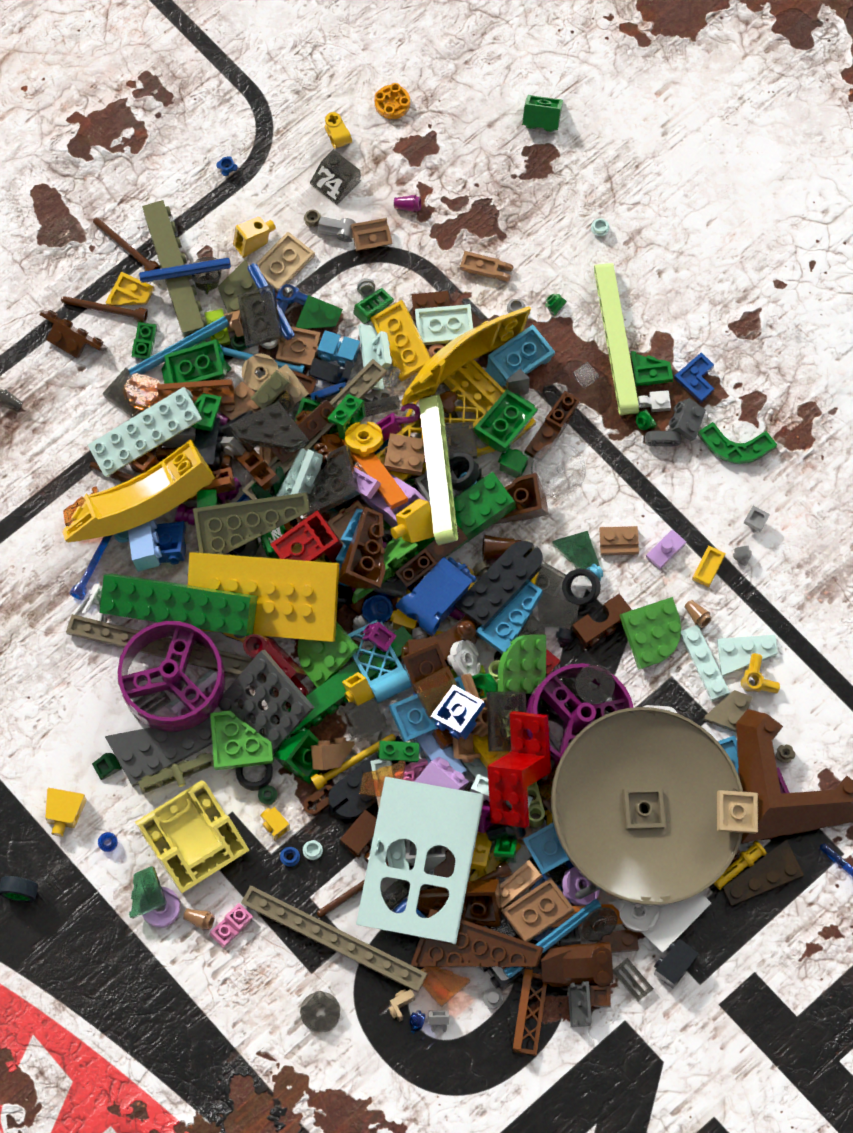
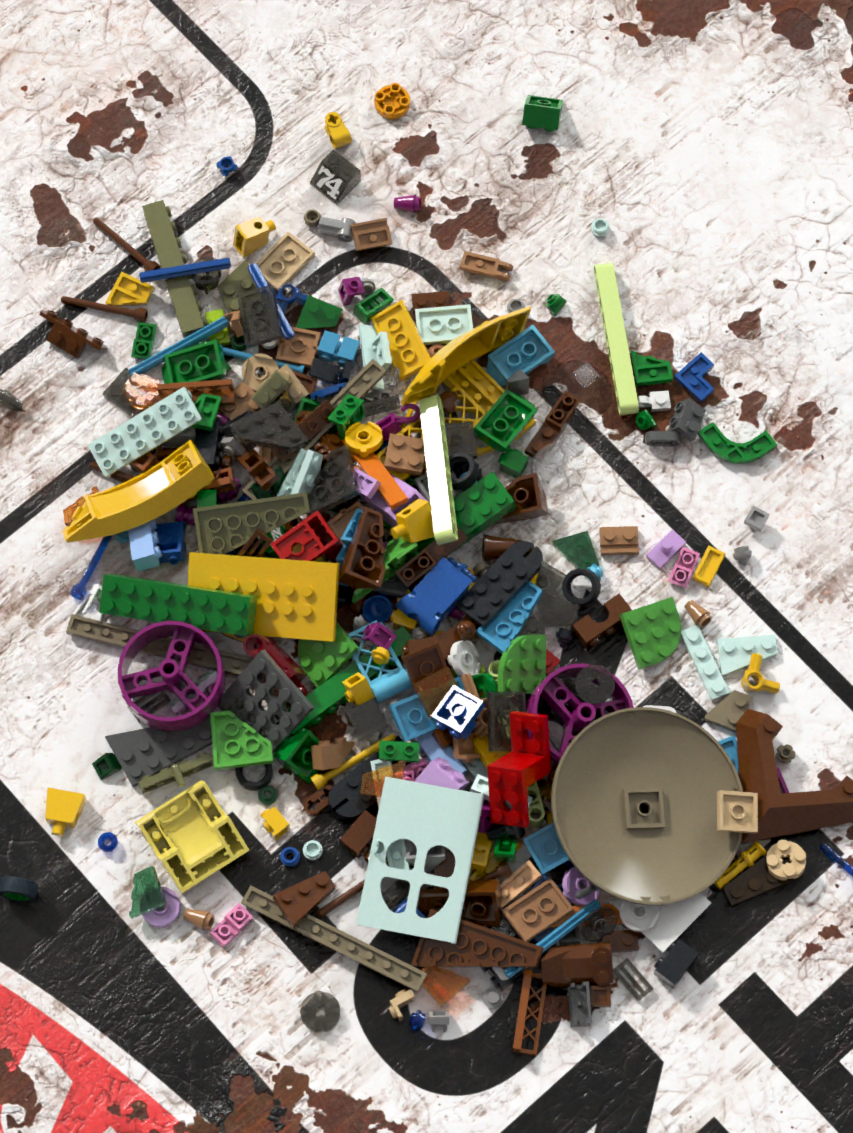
(262, 537): none -> reddish brown tile
(303, 897): none -> reddish brown wing
(349, 288): none -> magenta bracket
(380, 655): none -> yellow plate
(684, 567): none -> bright pink slope
(789, 870): none -> tan plate

